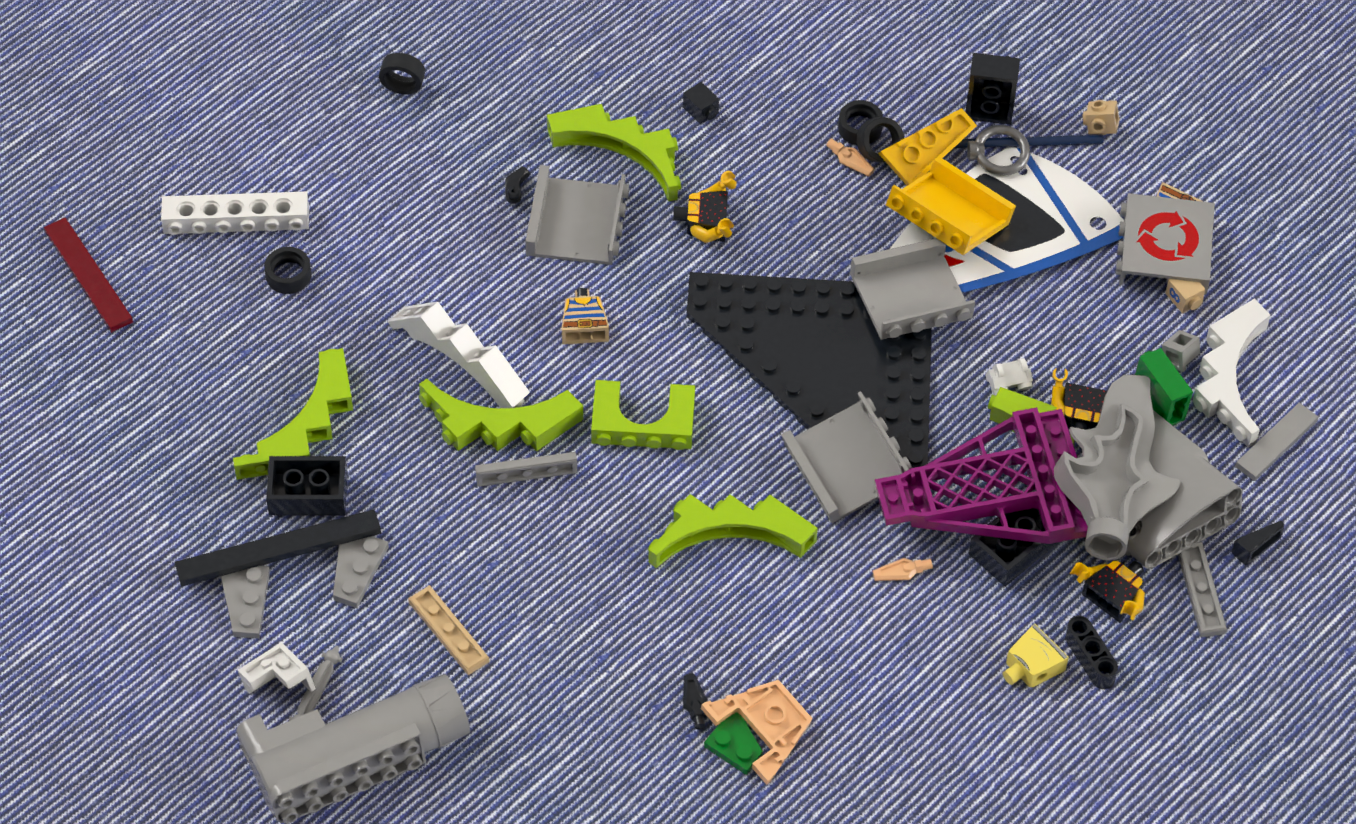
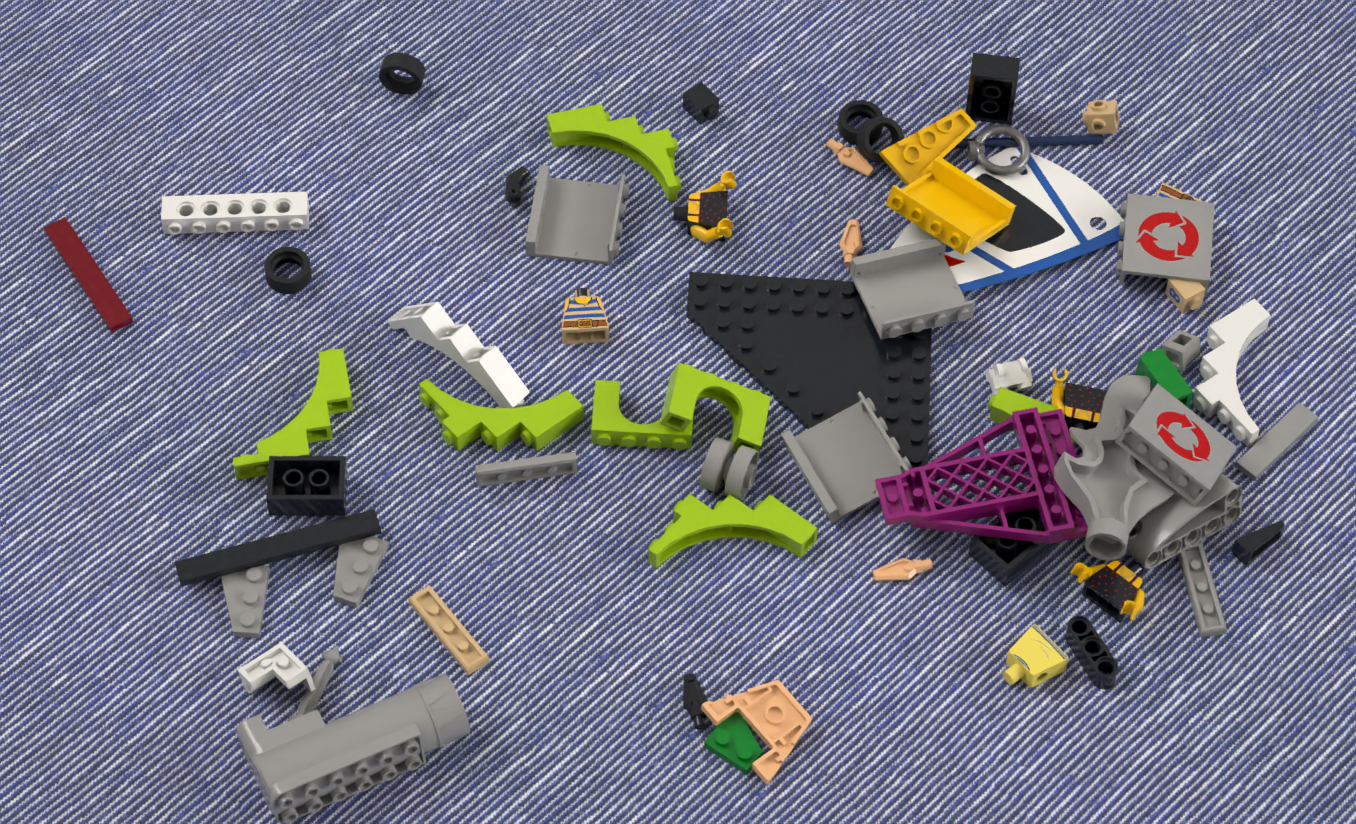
(722, 466): none -> light grey wheel
(746, 406): none -> lime arch
(851, 242): none -> light nougat piece
(1176, 445): none -> light grey panel

